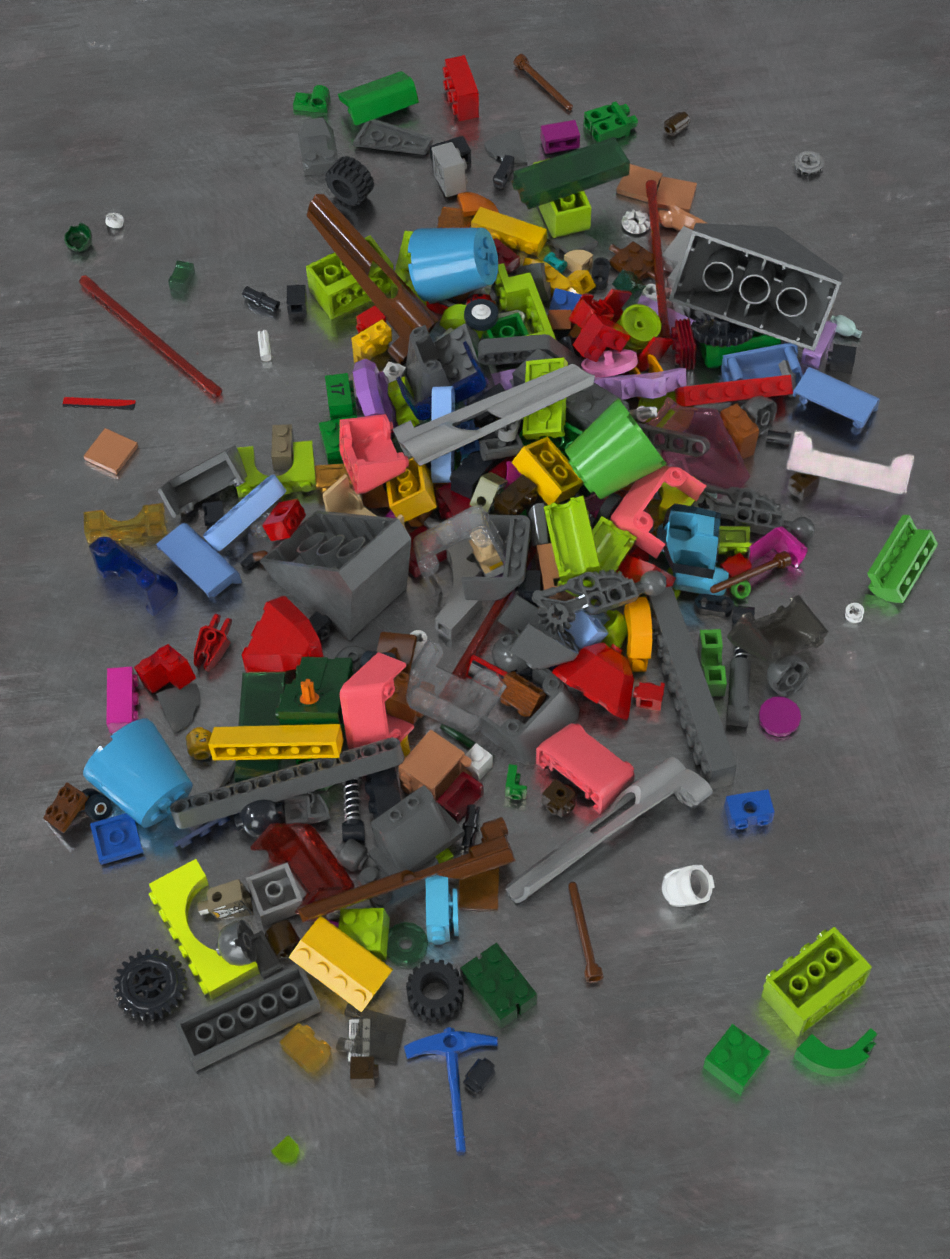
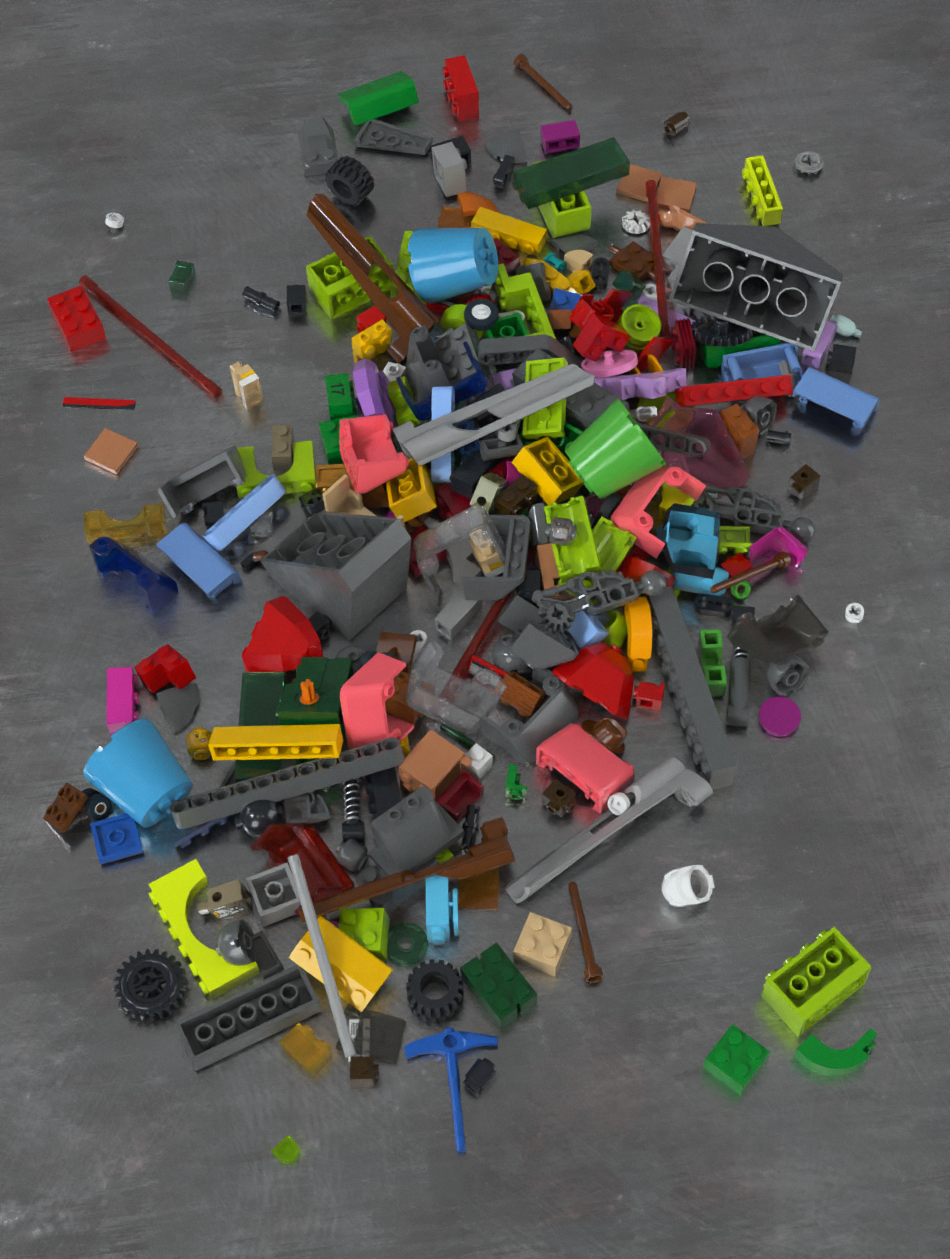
(76, 318): none -> red brick
(78, 238): dark green hair -> none
(212, 643): red hinge -> none
(246, 384): none -> tan hips
(264, 346): white piece -> none
(282, 938): dark brown piece -> none
(284, 520): red brick -> none
(313, 502): none -> black piece
(316, 102): green plate -> none
(322, 956): none -> light grey piece
(542, 944): none -> tan brick
(561, 531): none -> dark grey head
(607, 732): none -> reddish brown piece
(609, 122): green hips -> none
(618, 803): none -> white tile
(757, 801): blue brick -> none
(762, 190): none -> neon yellow brick
(849, 470): windscreen -> none
(901, 561): bright green brick -> none

